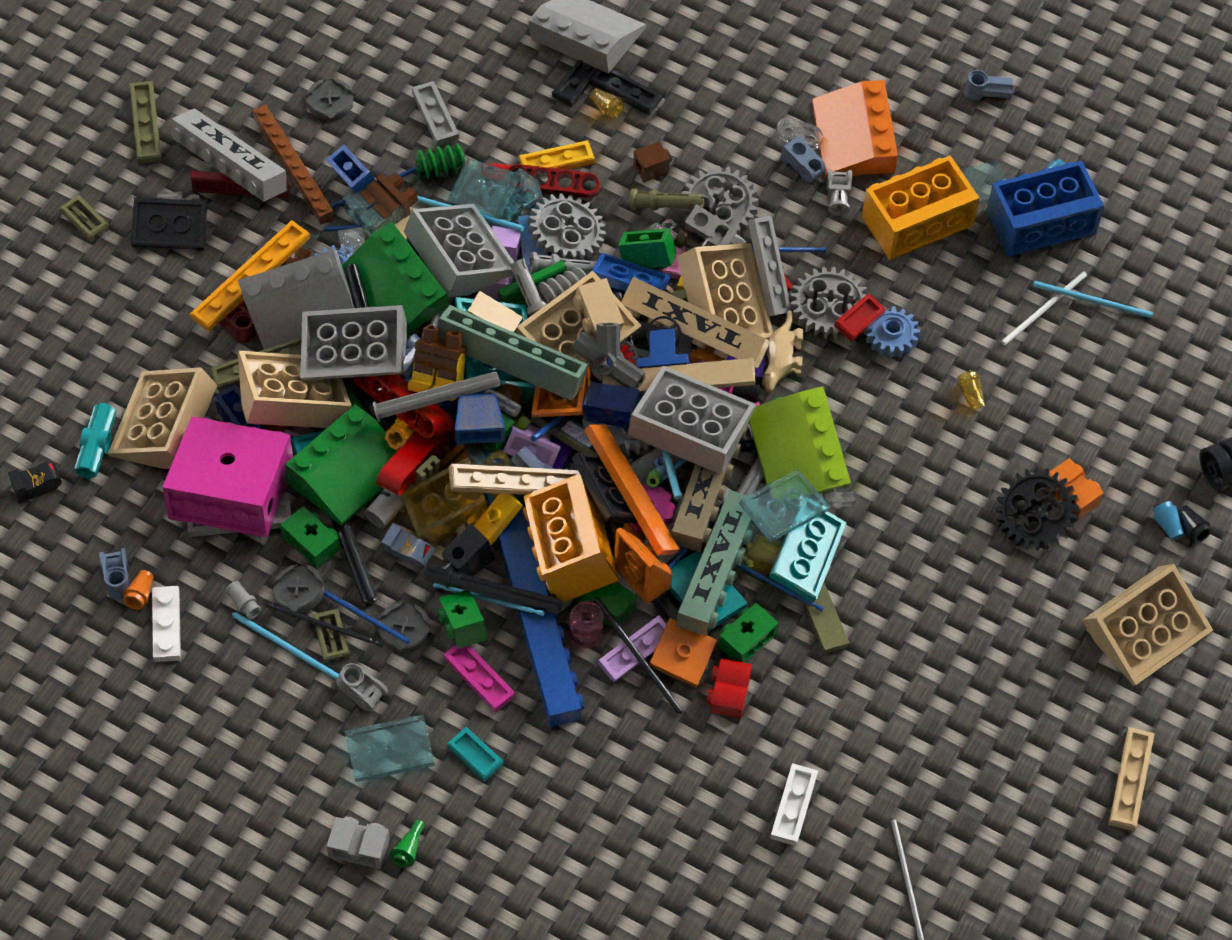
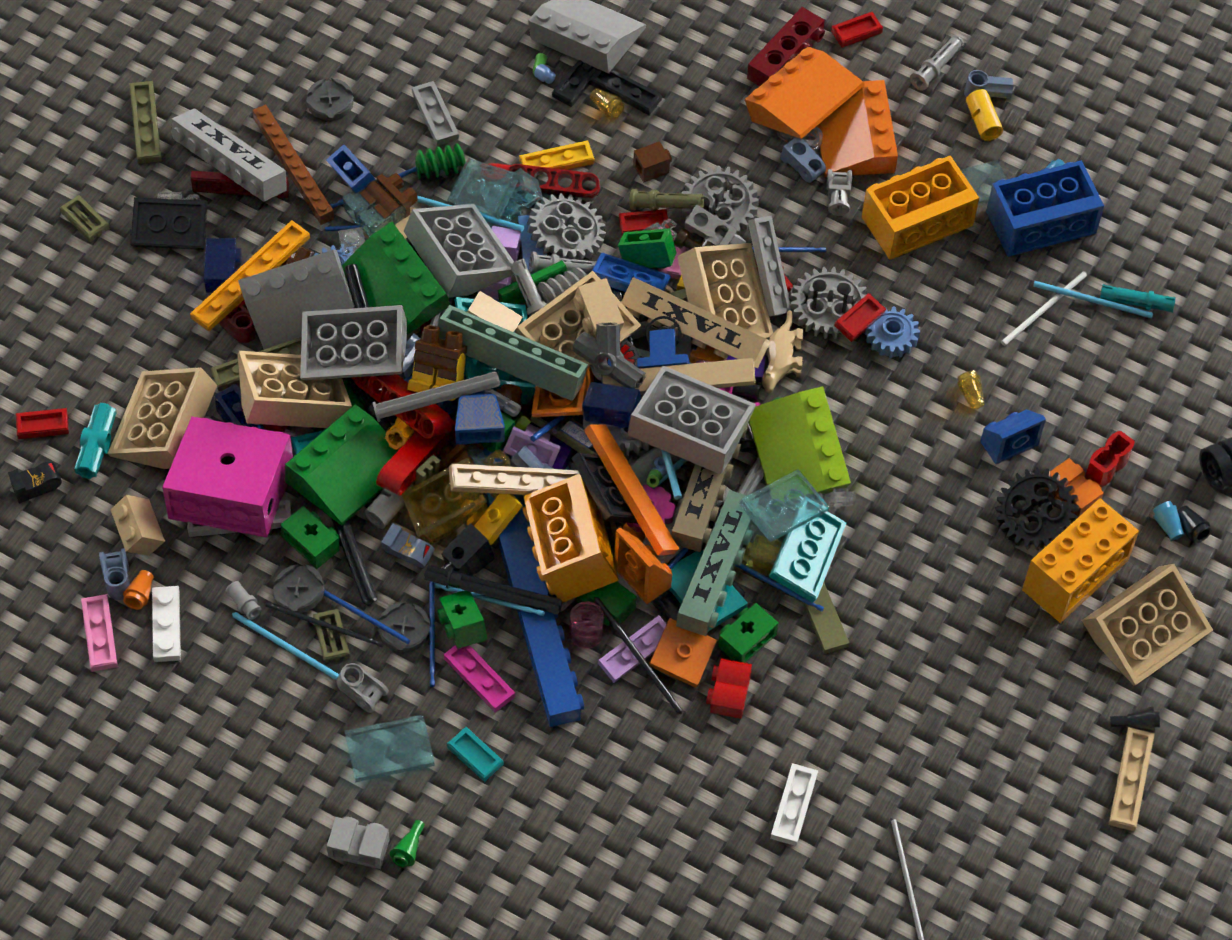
(42, 423): none -> red tile
(99, 633): none -> bright pink tile
(137, 525): none -> tan brick
(220, 261): none -> clear blue brick
(432, 631): none -> blue piece
(541, 71): none -> medium blue arm
(640, 220): none -> red tile
(797, 34): none -> dark red brick
(802, 93): none -> orange slope
(856, 29): none -> red tile
(931, 68): none -> light grey pin
(984, 115): none -> yellow pin
(1012, 435): none -> blue slope
(1080, 560): none -> light orange brick
(1110, 458): none -> red brick
(1138, 298): none -> teal pin
(1142, 720): none -> black cone

